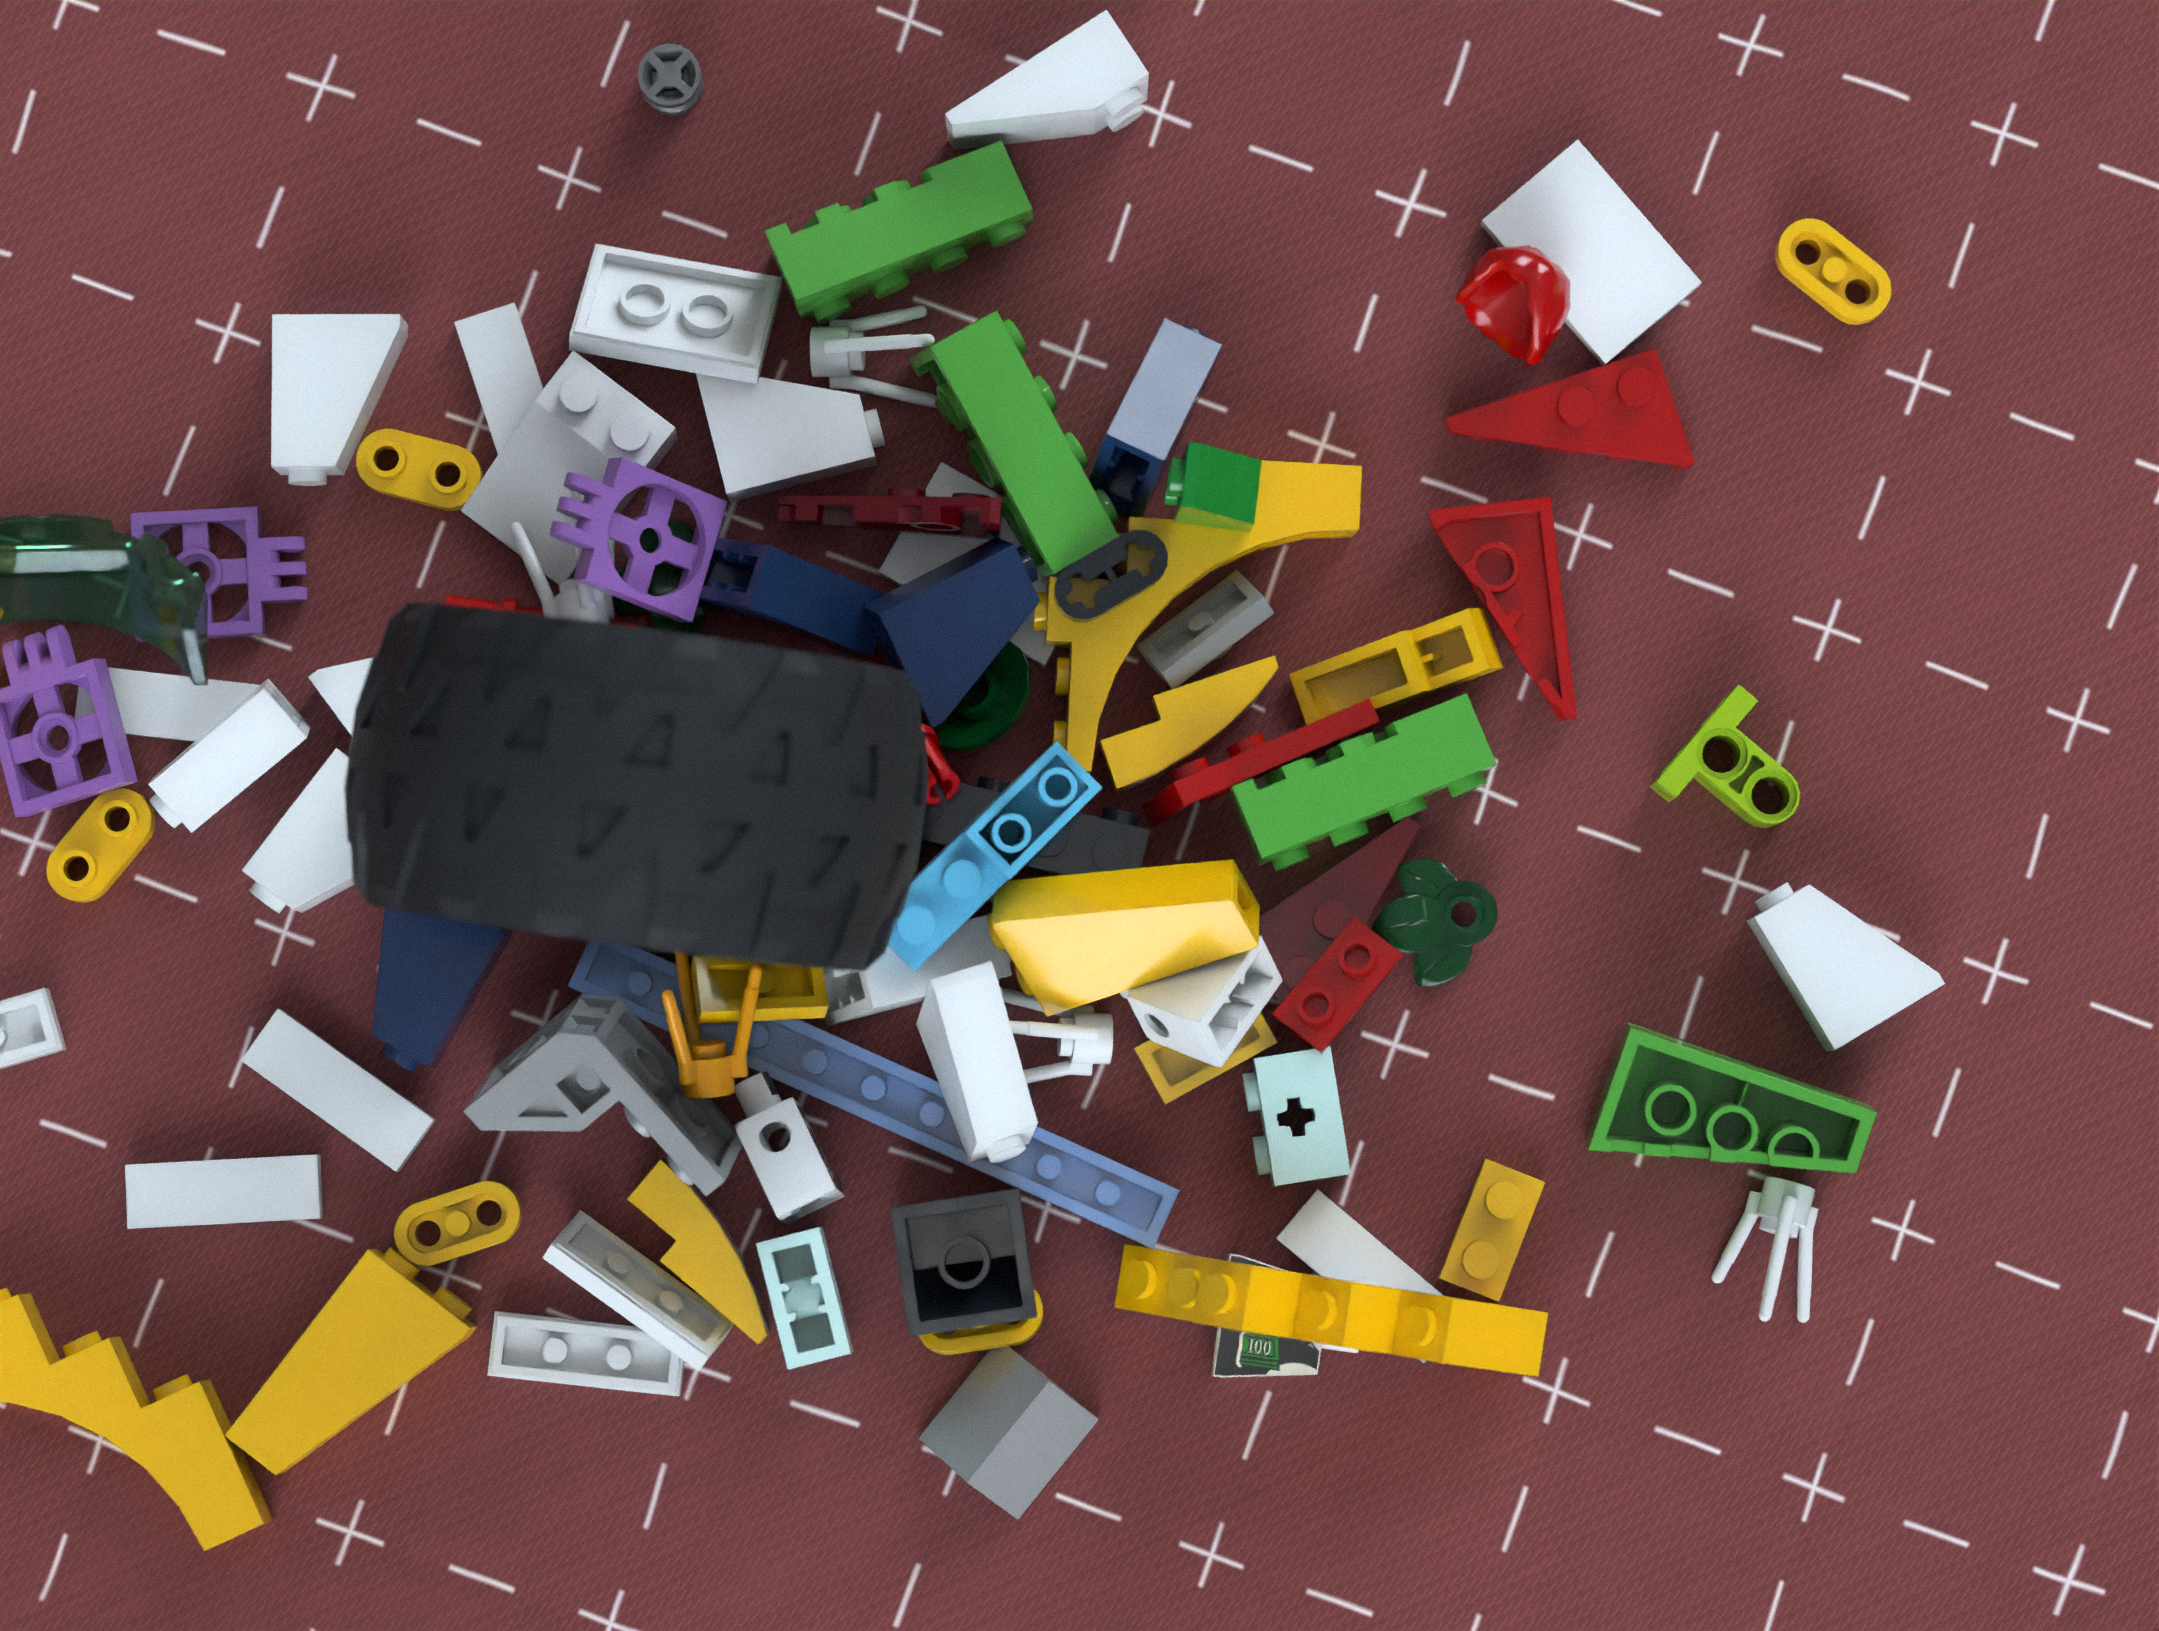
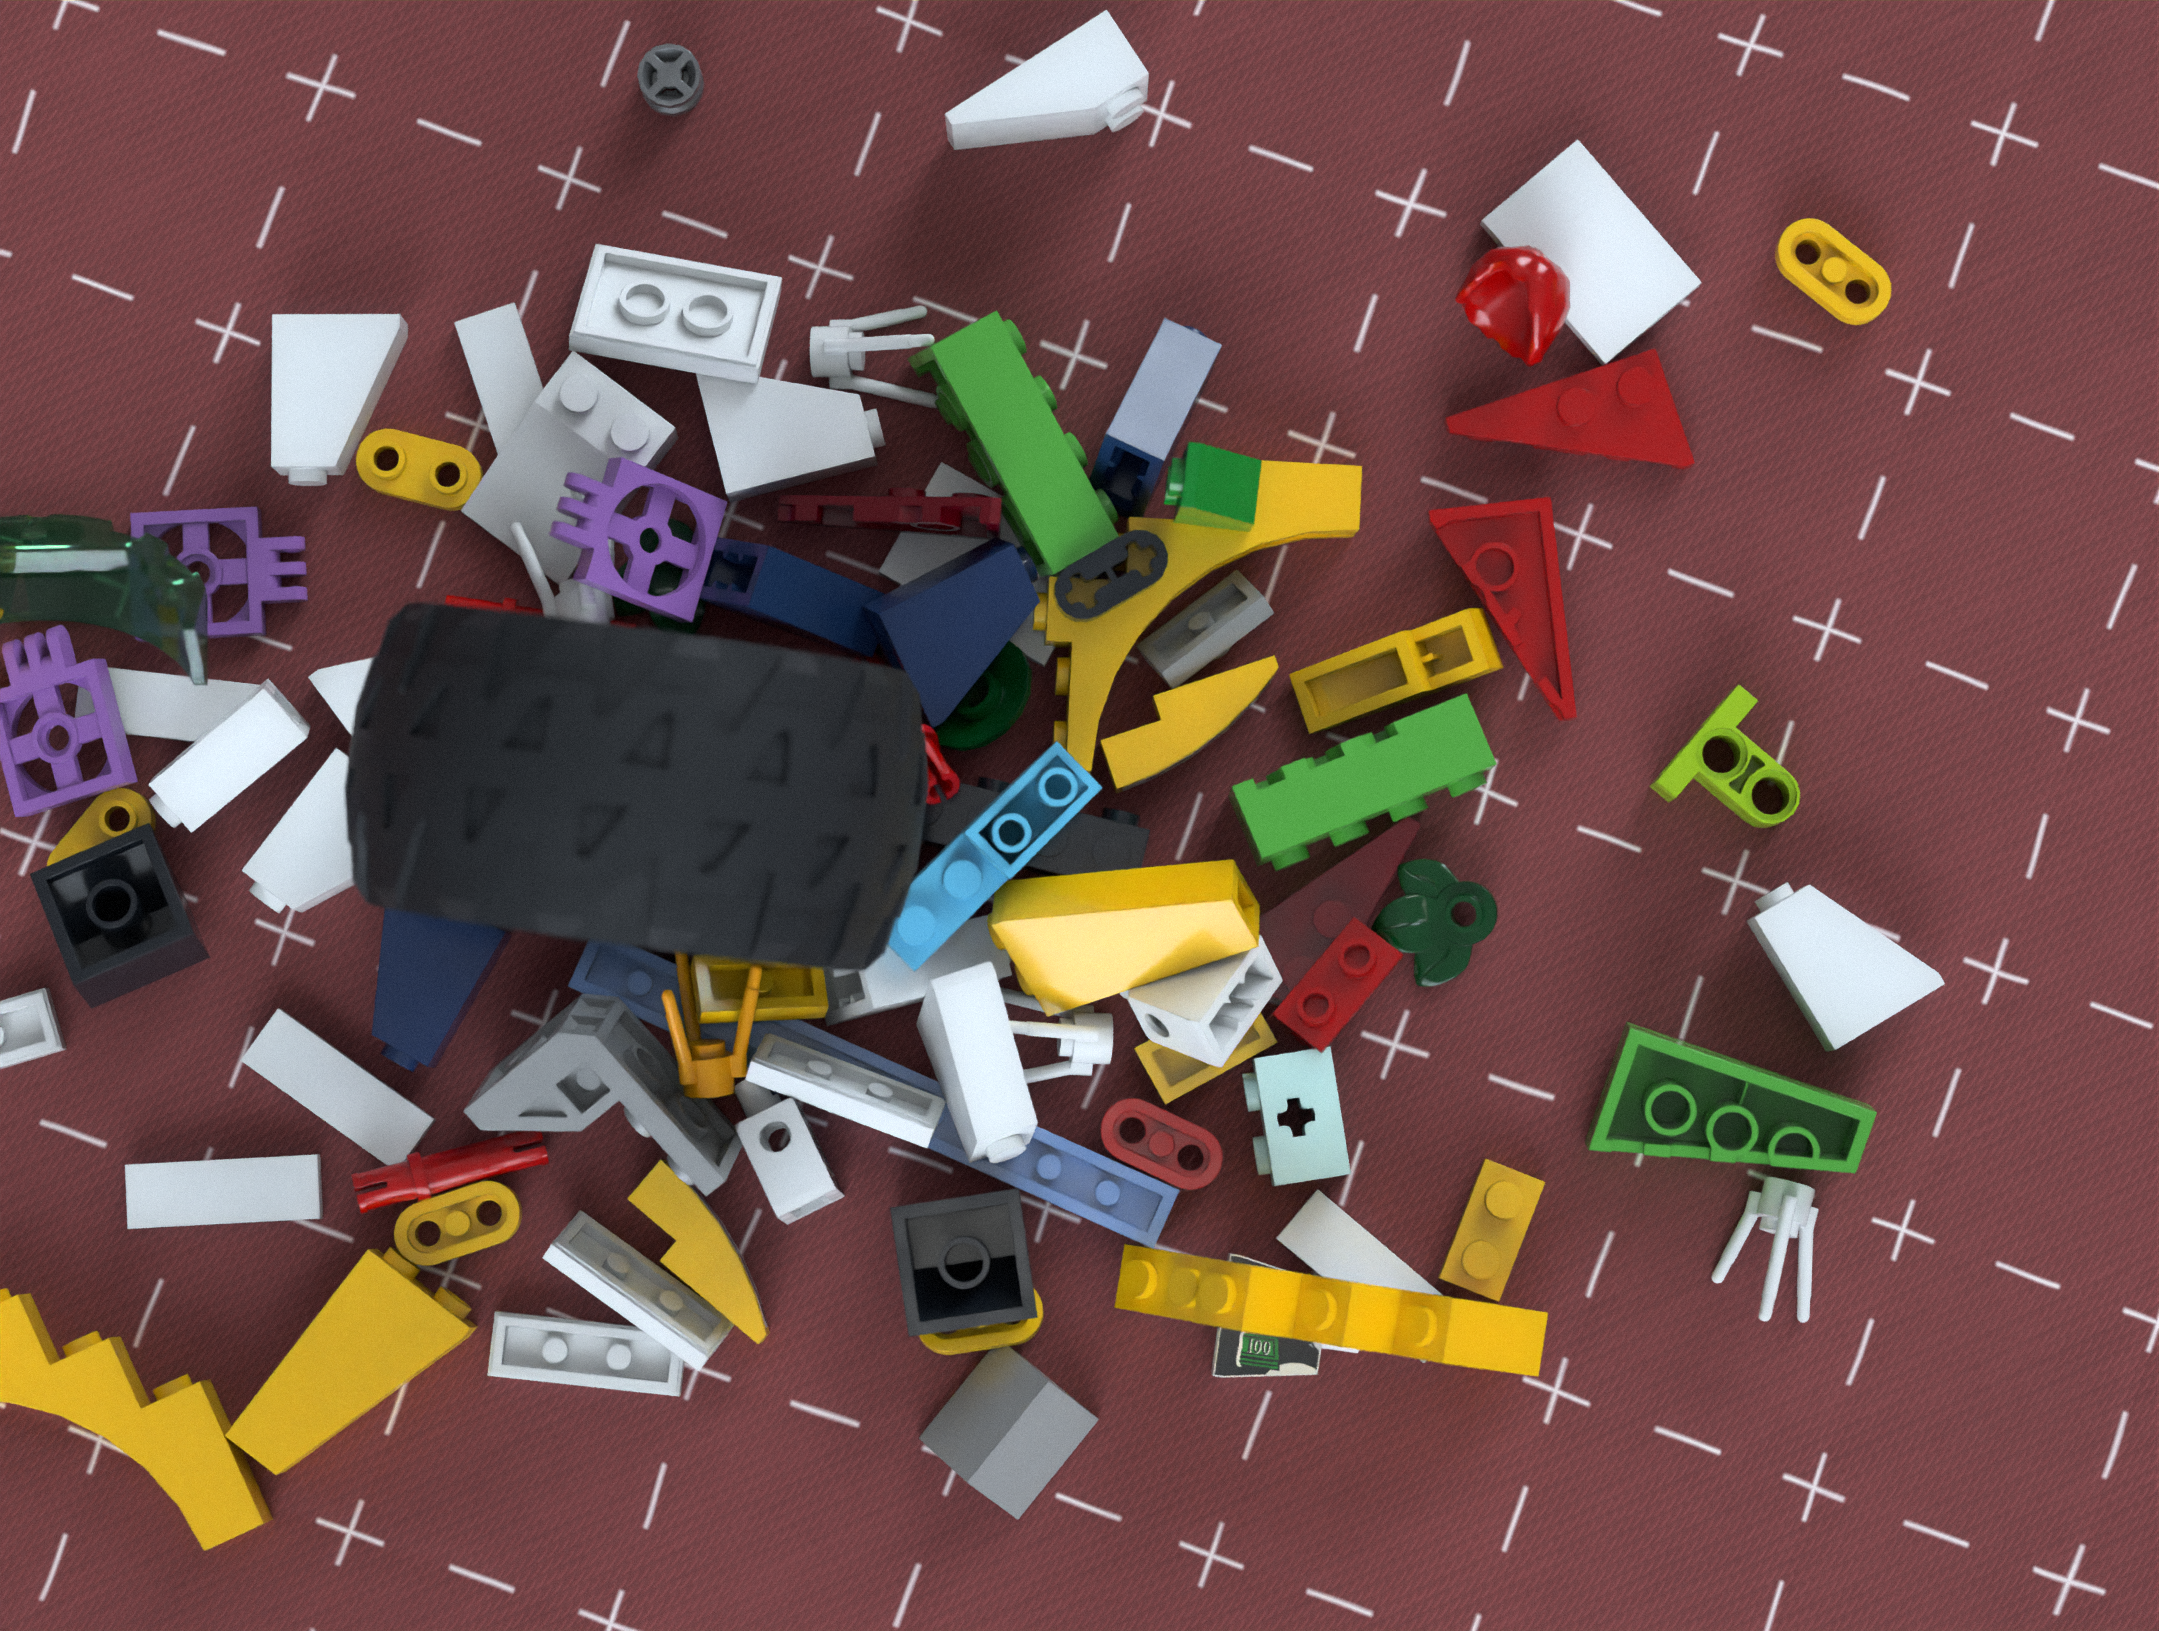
(119, 916): none -> black slope
(448, 1169): none -> red pin
(805, 1298): light aqua brick -> none
(845, 1089): none -> white tile
(901, 232): bright green wedge -> none
(1161, 1143): none -> red plate
(1254, 760): red wing -> none

